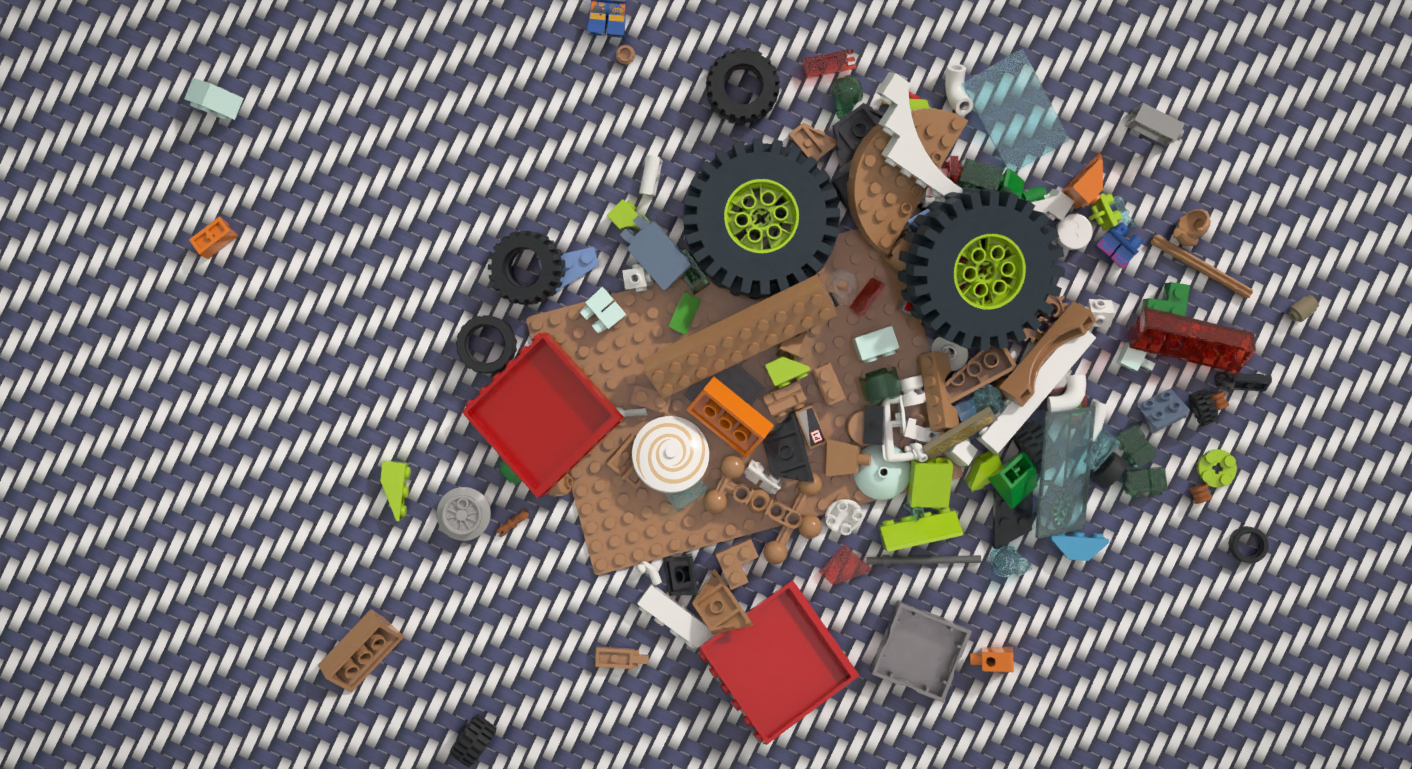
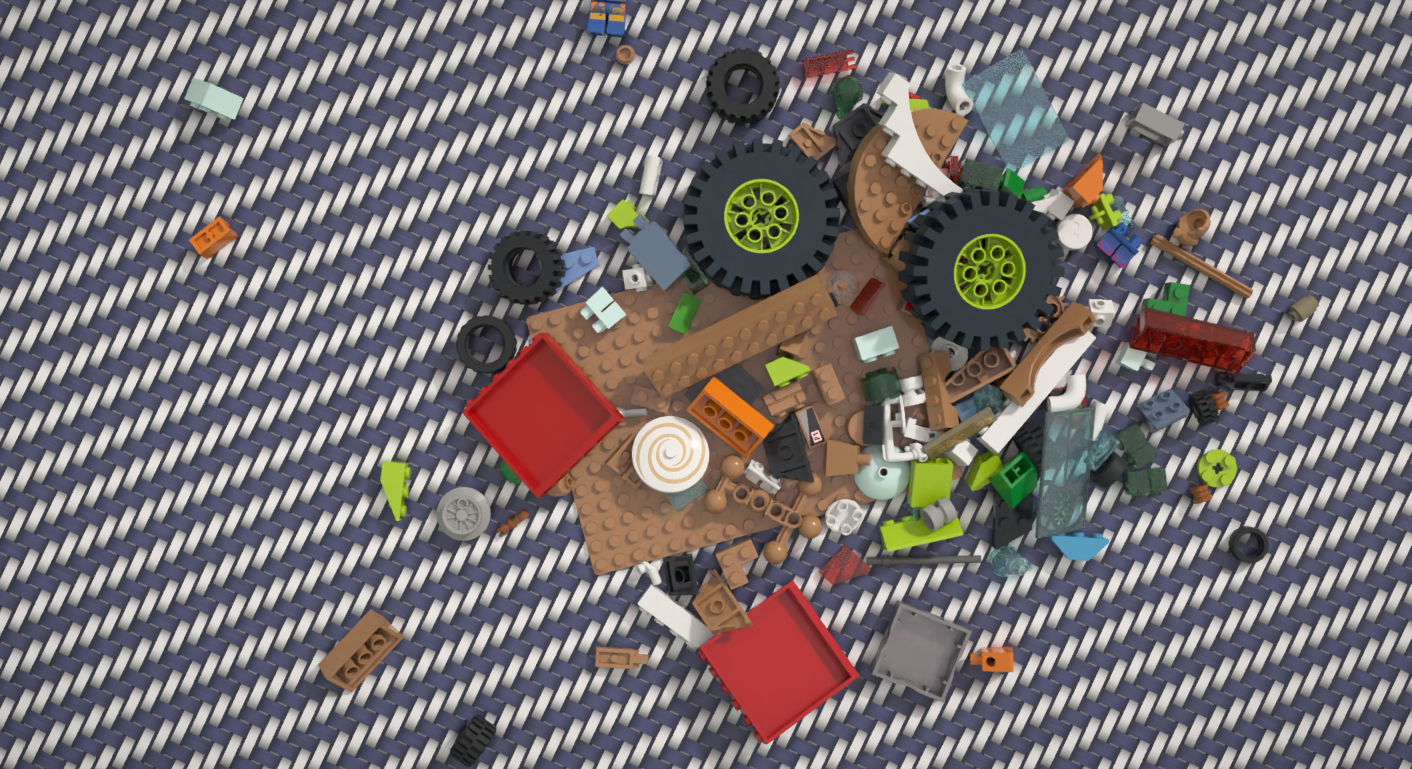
(935, 515): none -> light grey wheel

